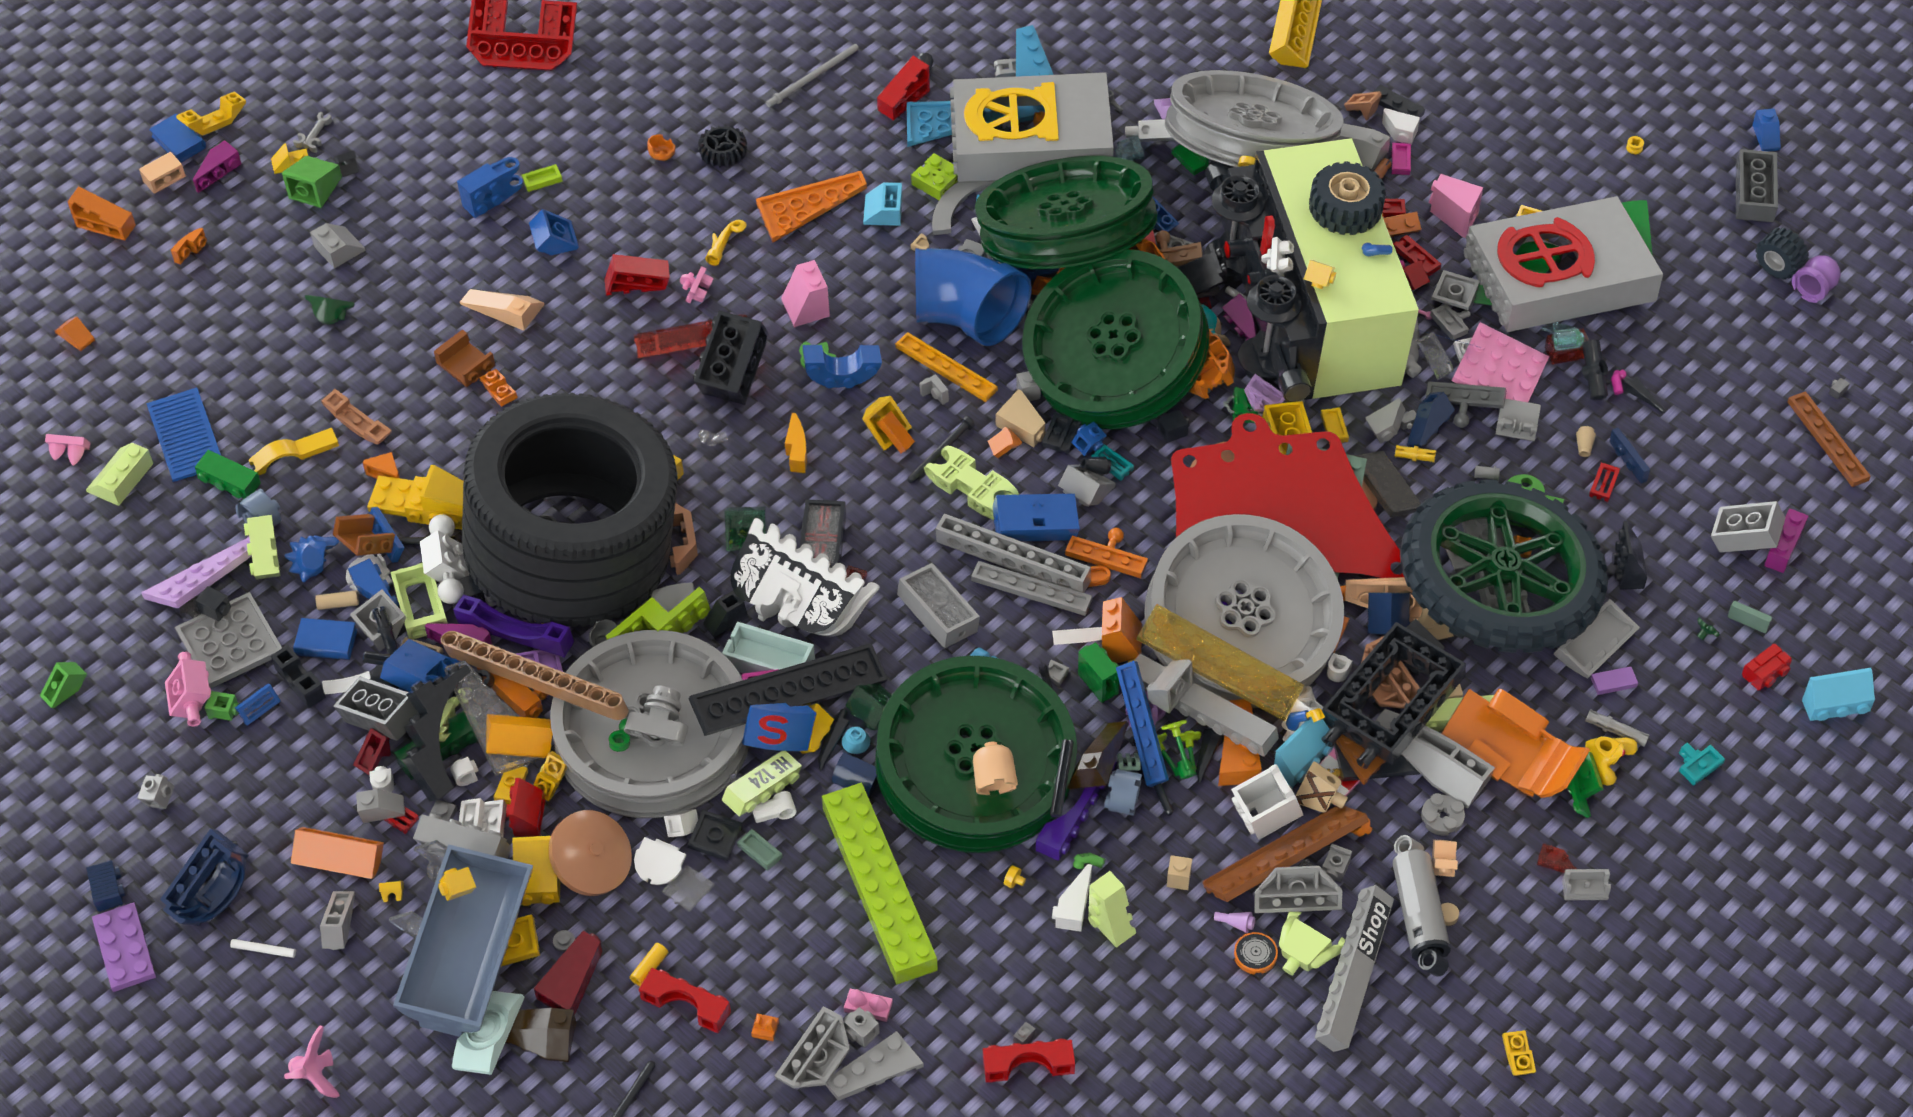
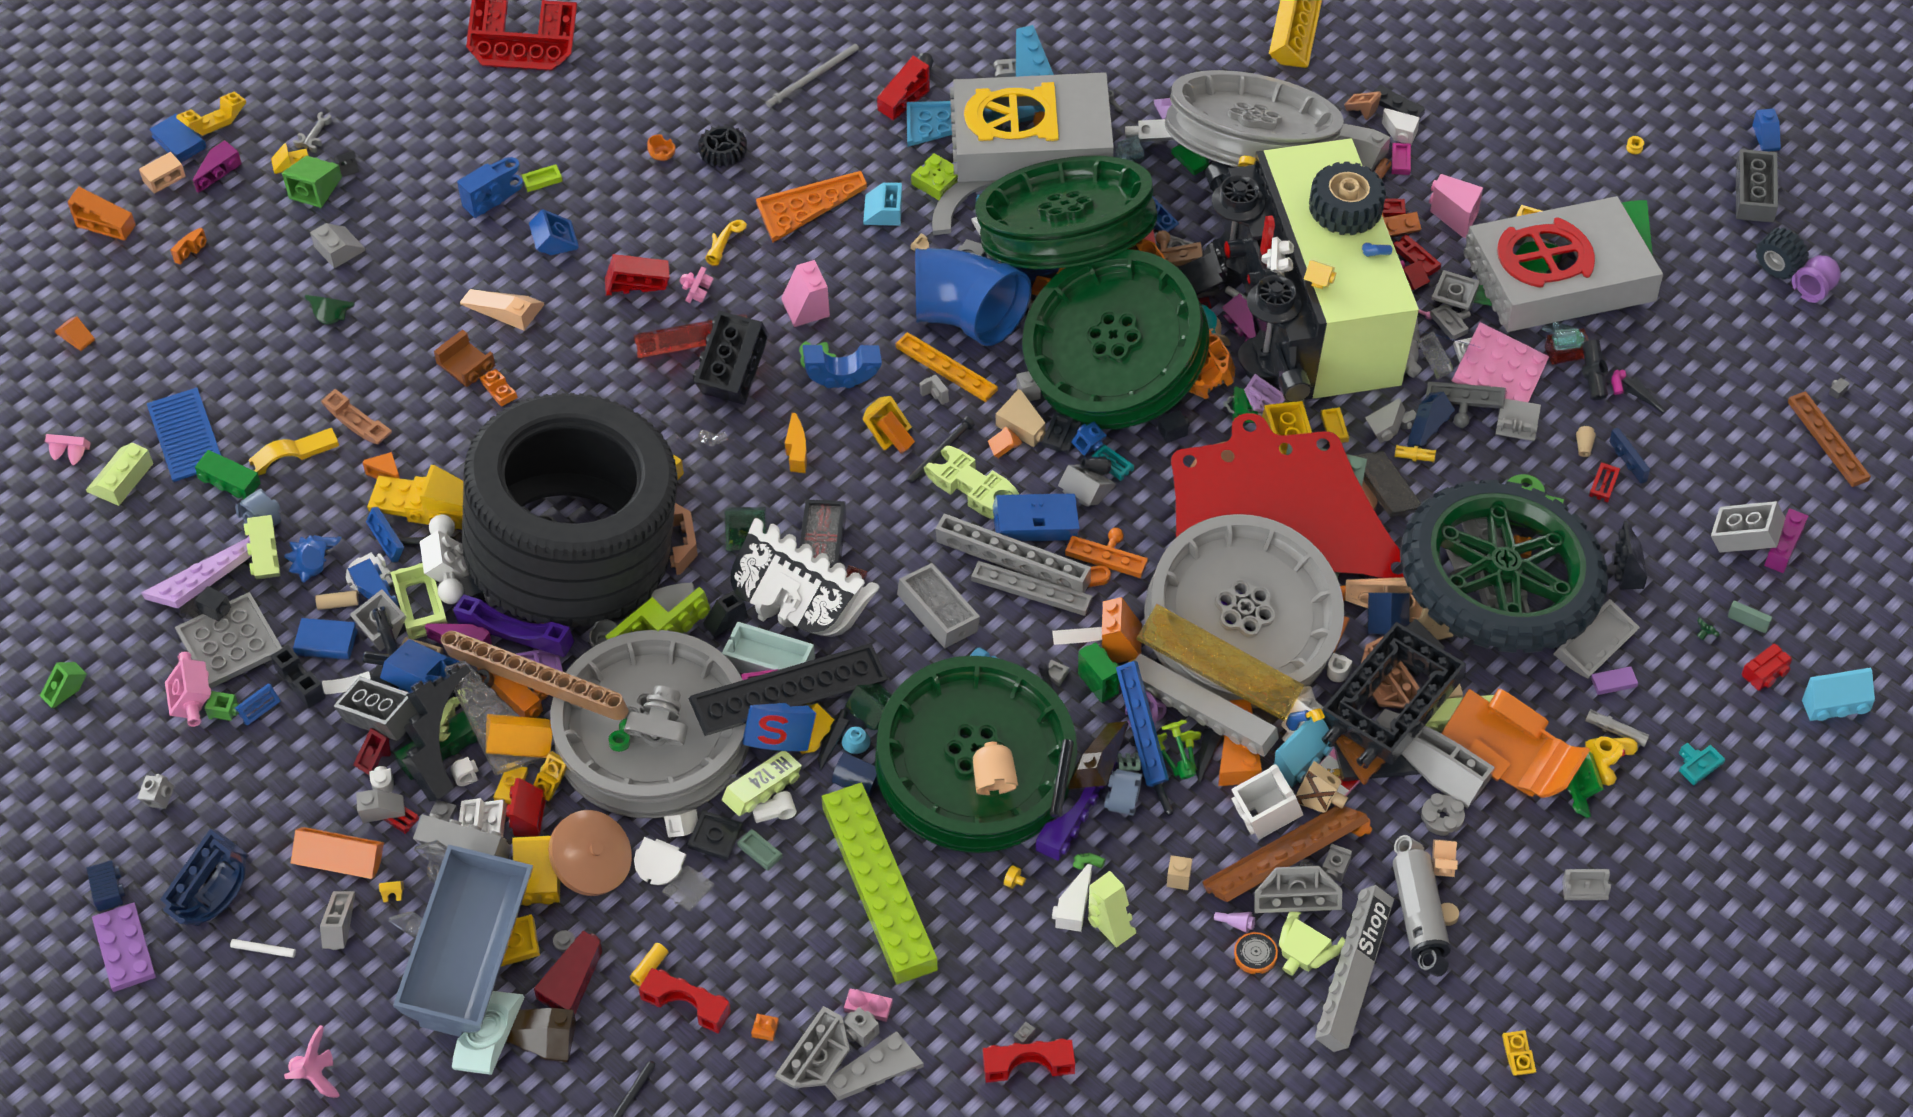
(357, 535): dark orange panel -> none
(456, 883): yellow brick -> none
(1171, 684): light grey slope -> none
(1487, 472): light grey pin -> none
(1554, 858): clear red tile -> none

